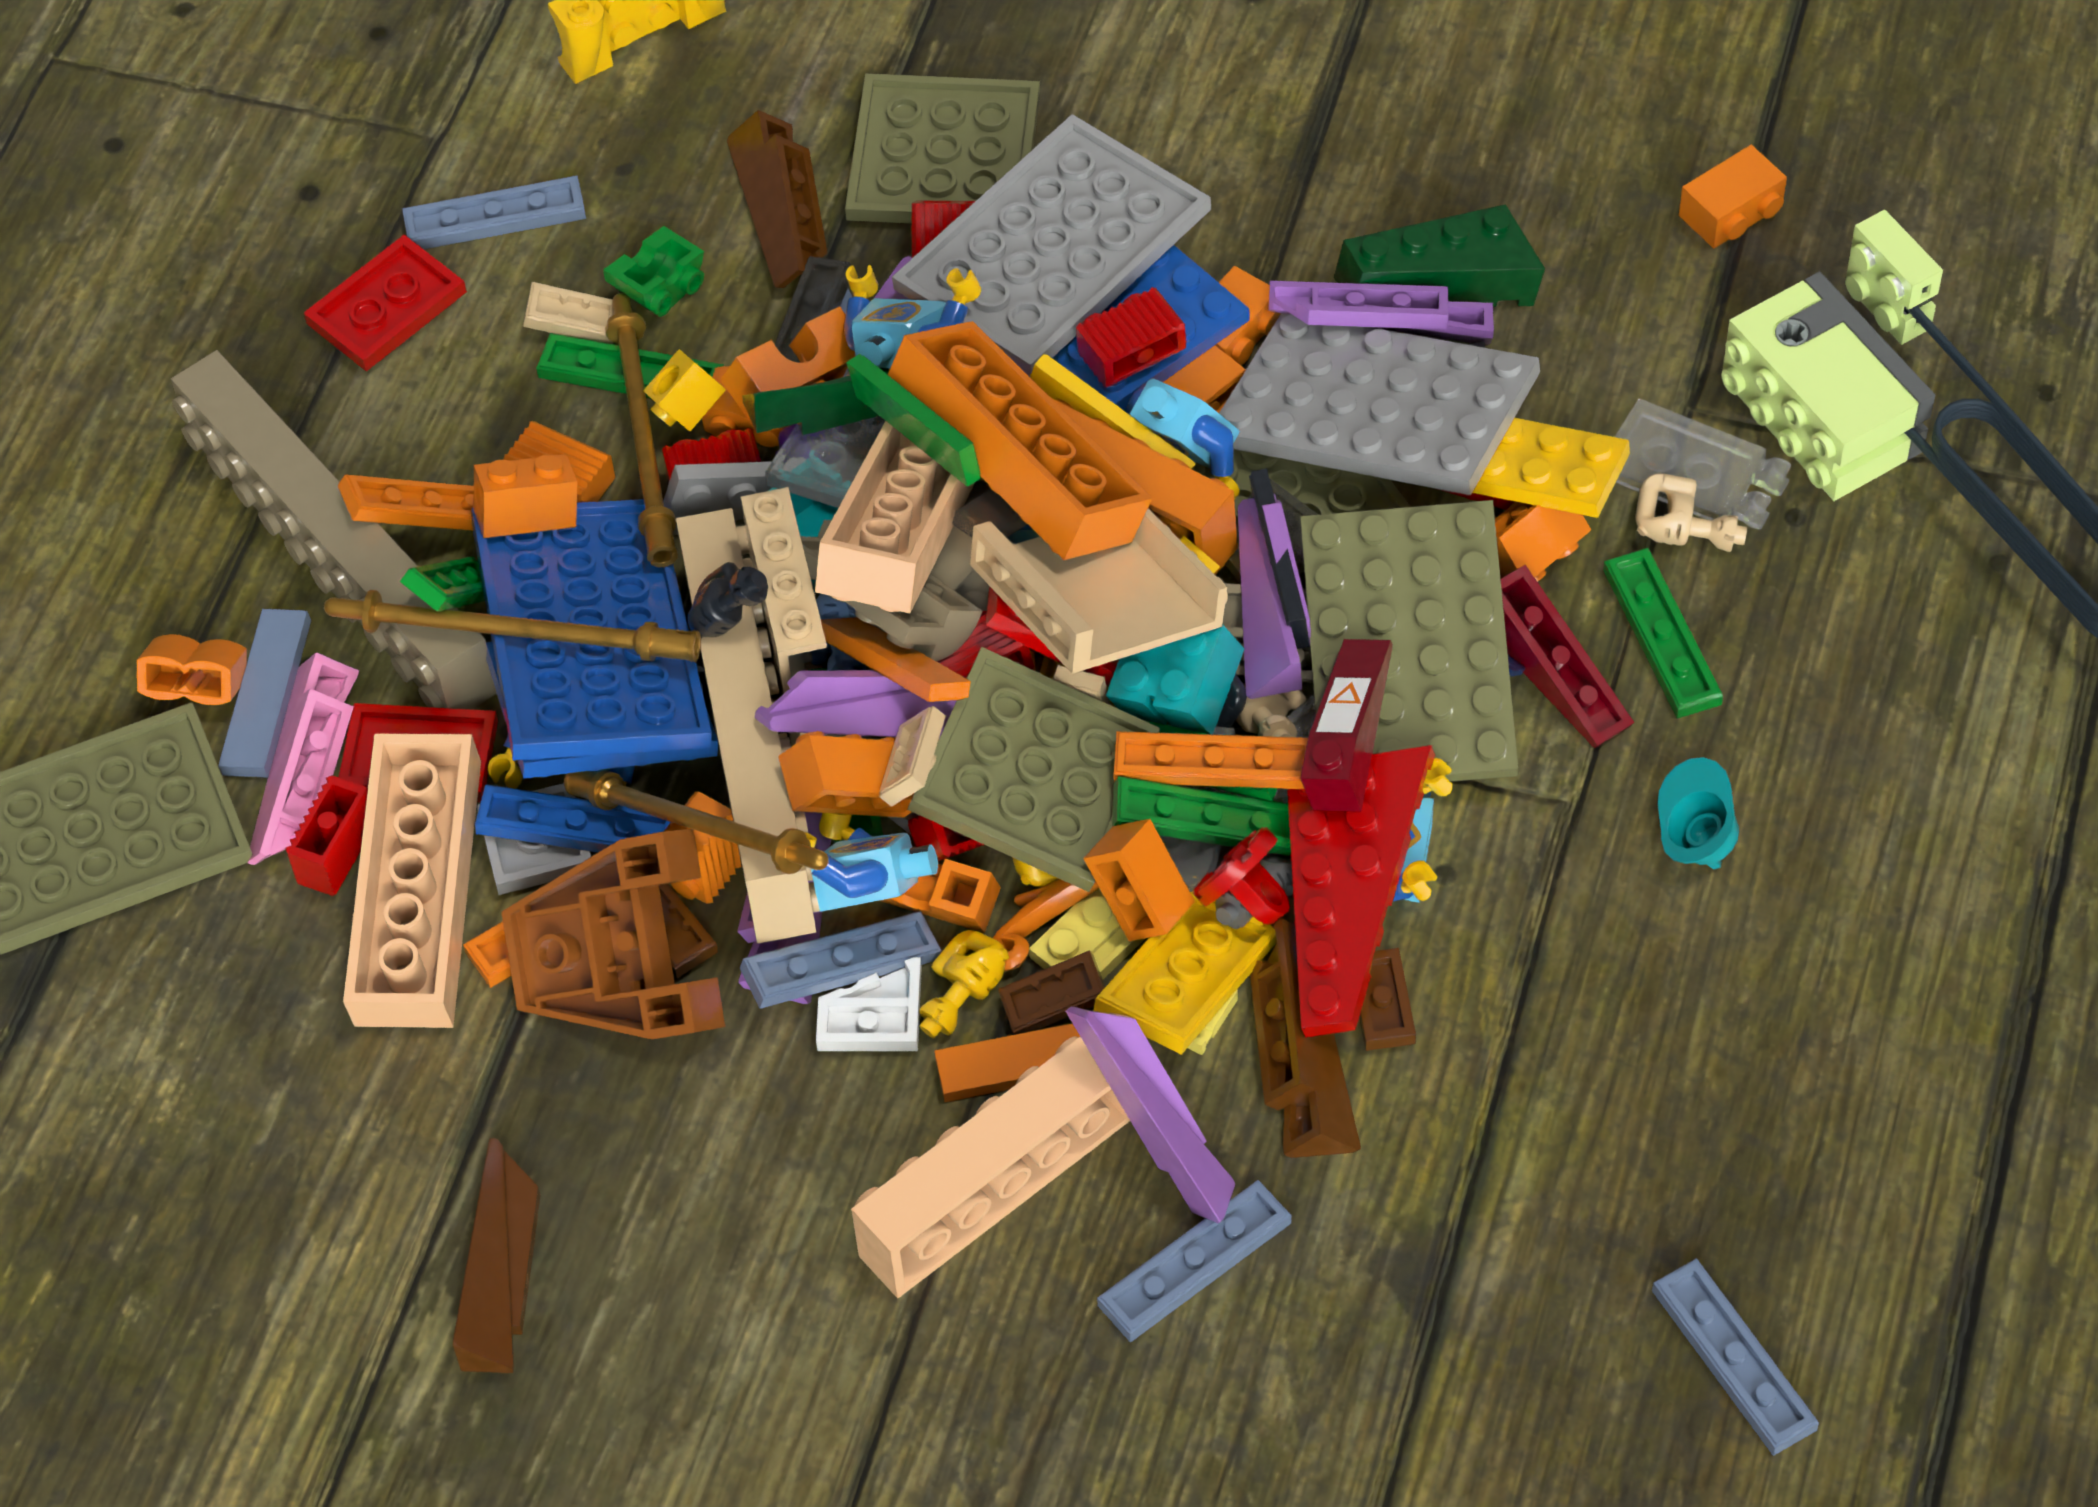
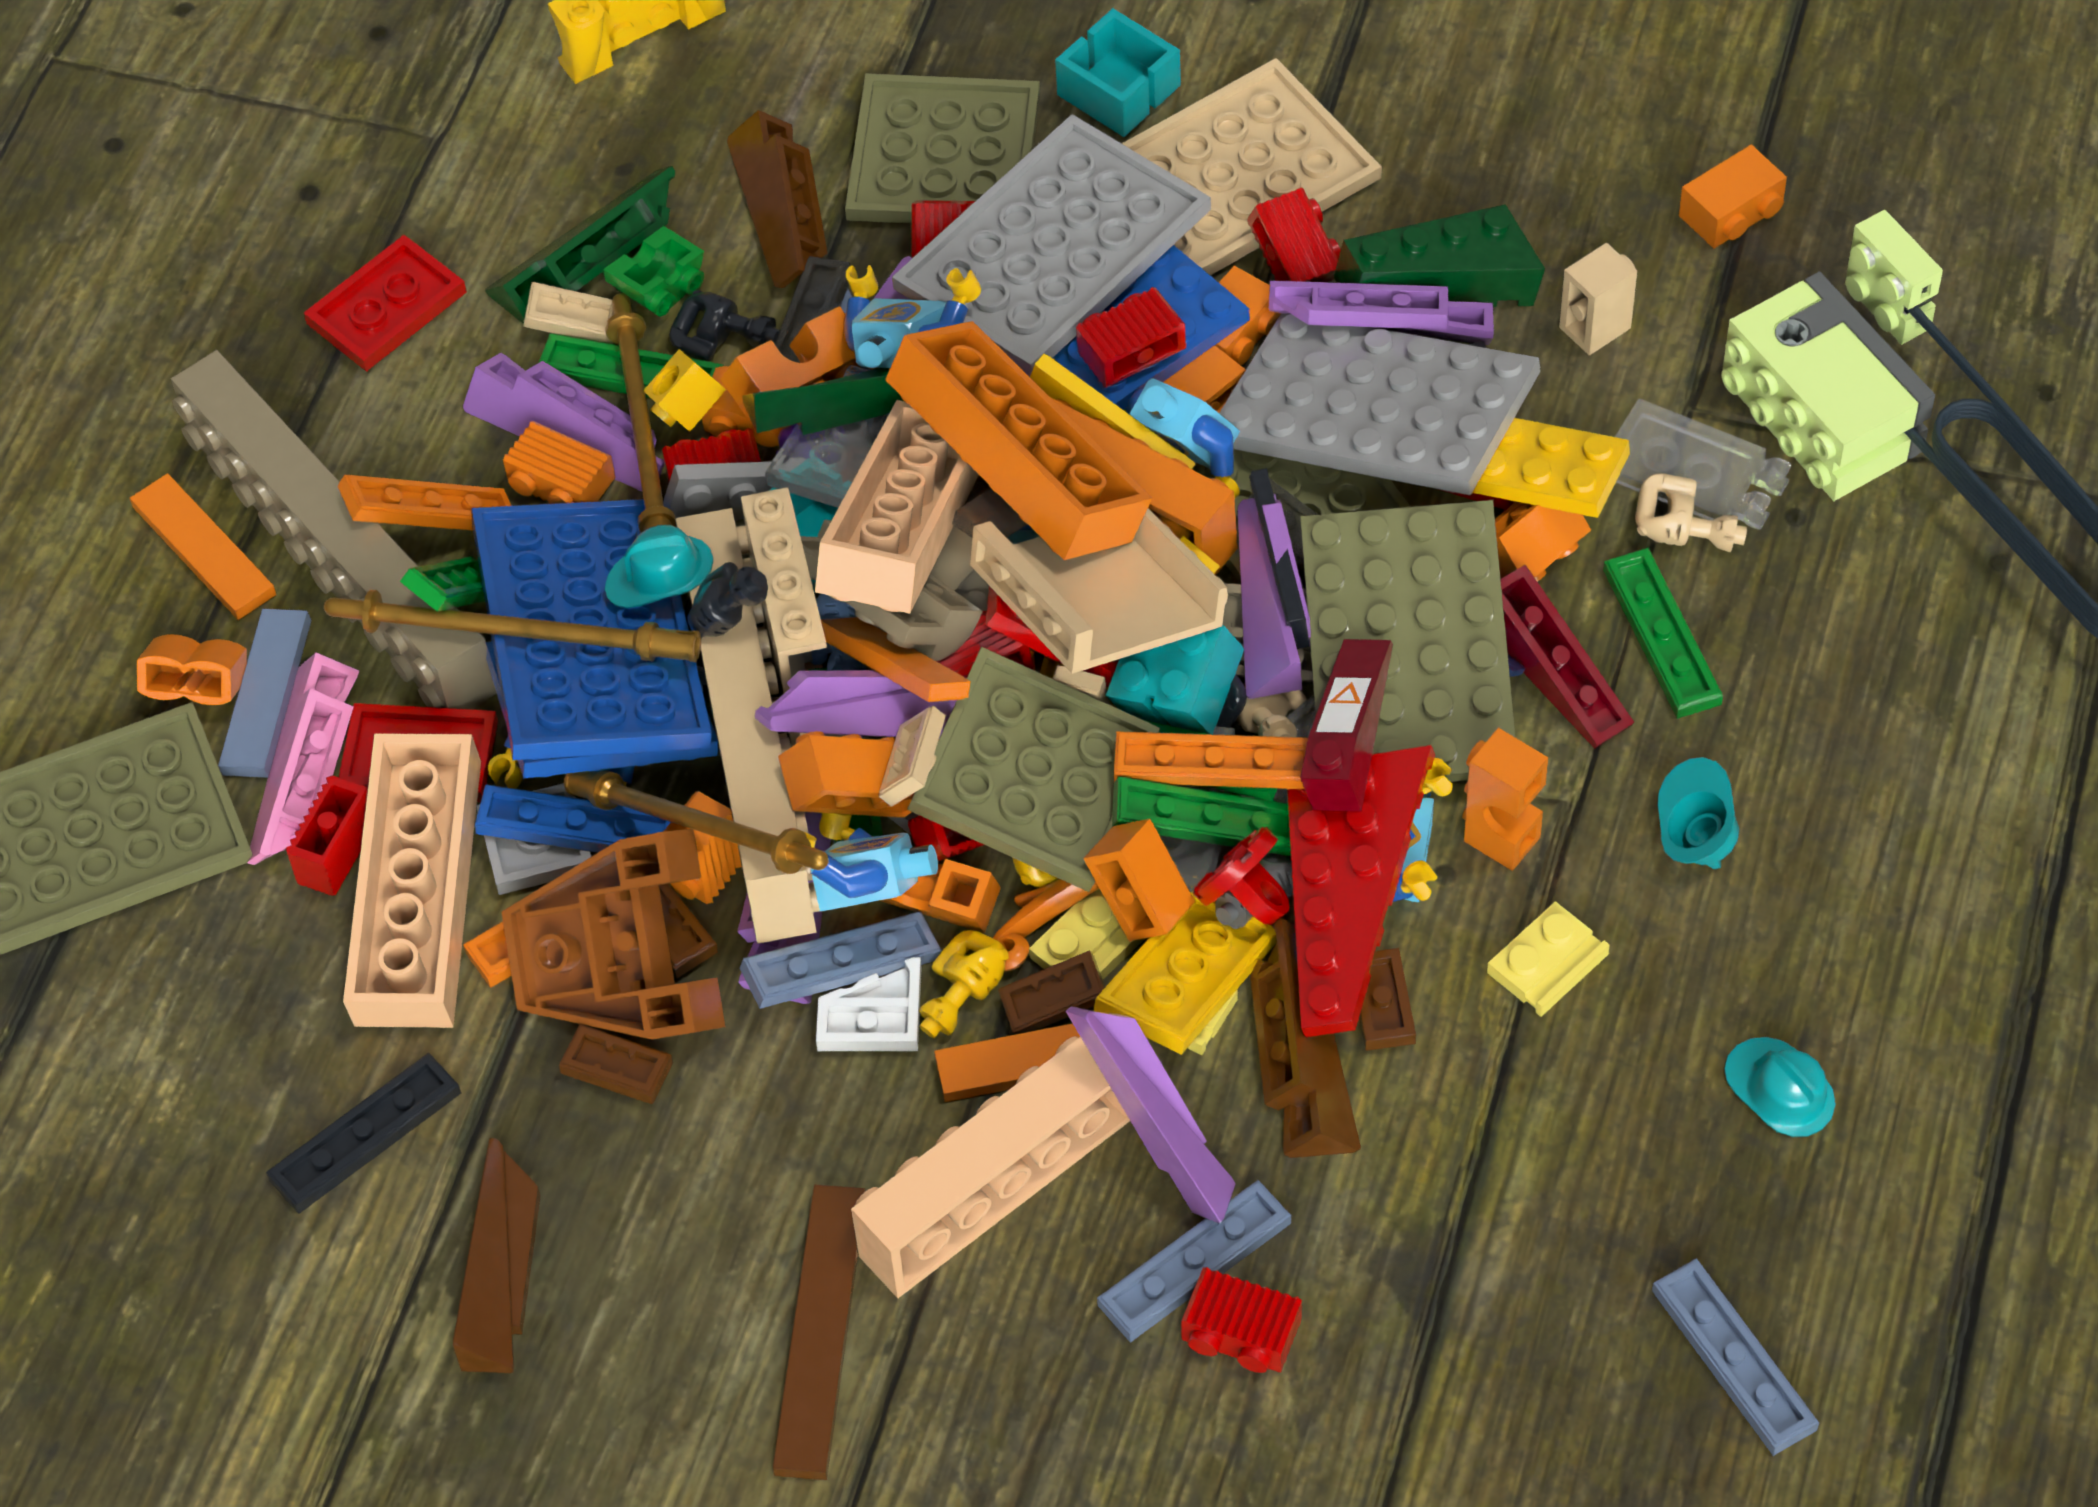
(203, 546): none -> orange tile
(363, 1133): none -> black tile
(495, 213): sand blue tile -> none
(514, 397): none -> medium lavender wedge
(525, 495): orange brick -> none
(590, 245): none -> dark green wedge
(616, 1064): none -> reddish brown plate
(658, 566): none -> teal piece
(717, 323): none -> black piece
(818, 1336): none -> reddish brown tile
(914, 420): green tile -> none
(1126, 72): none -> teal piece
(1241, 1321): none -> red brick
(1248, 148): none -> tan plate
(1294, 239): none -> red brick
(1499, 793): none -> orange arch
(1548, 958): none -> light yellow plate
(1598, 298): none -> tan brick
(1781, 1086): none -> teal piece

